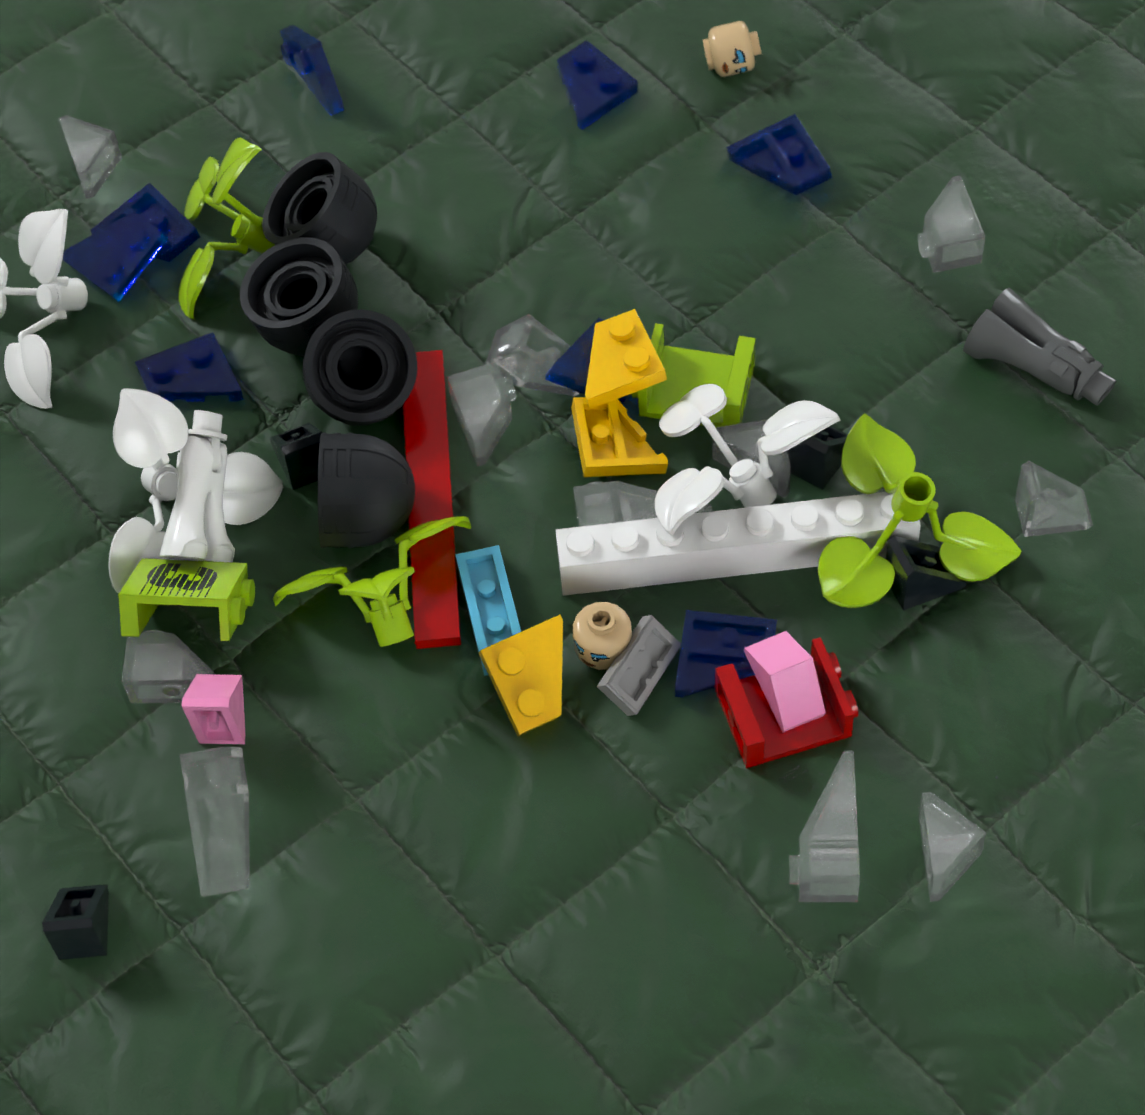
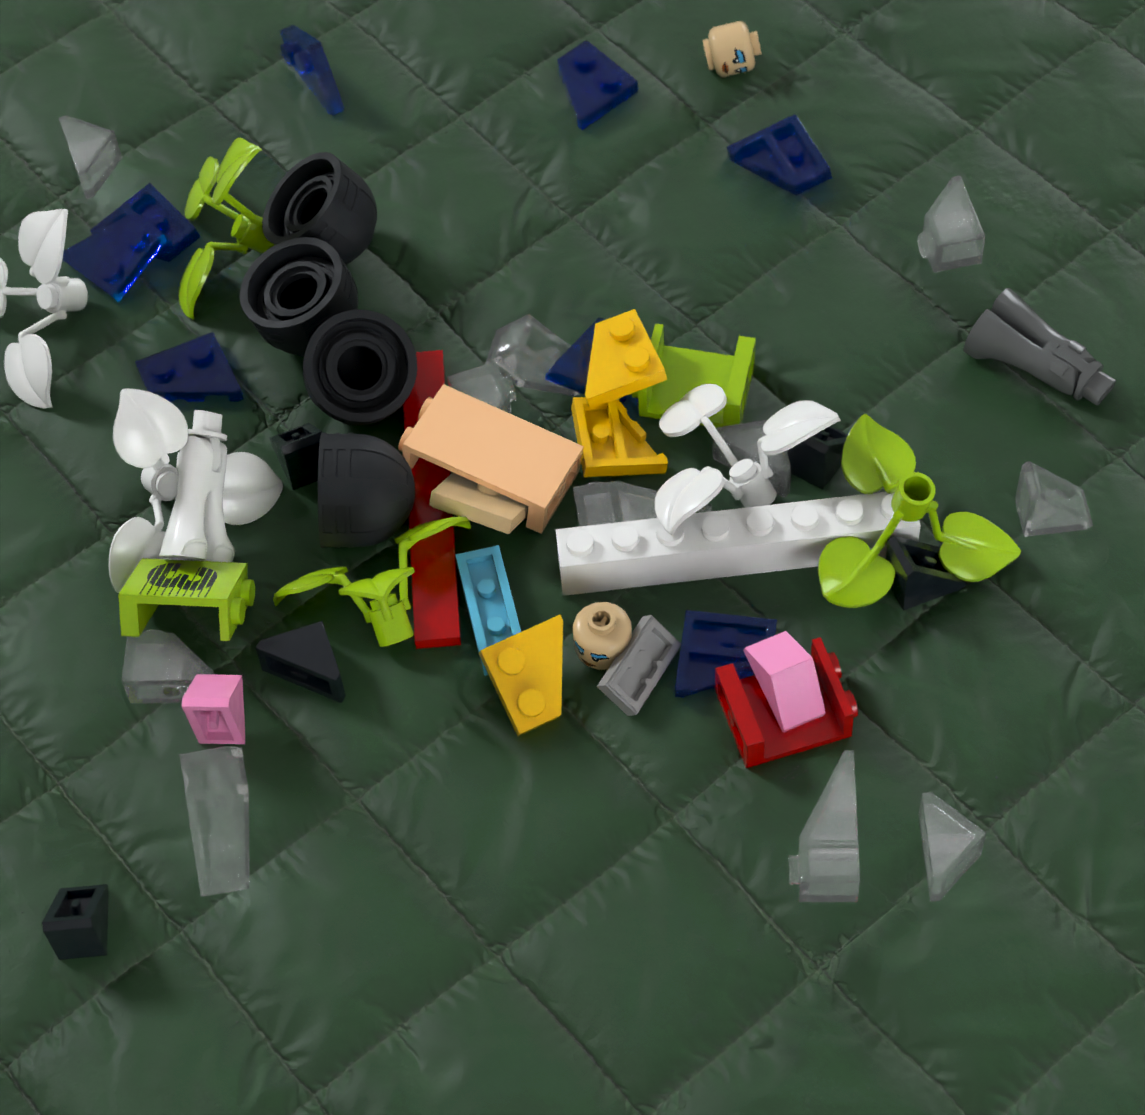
(303, 659): none -> black slope
(478, 503): none -> tan plate
(494, 451): none -> light nougat panel

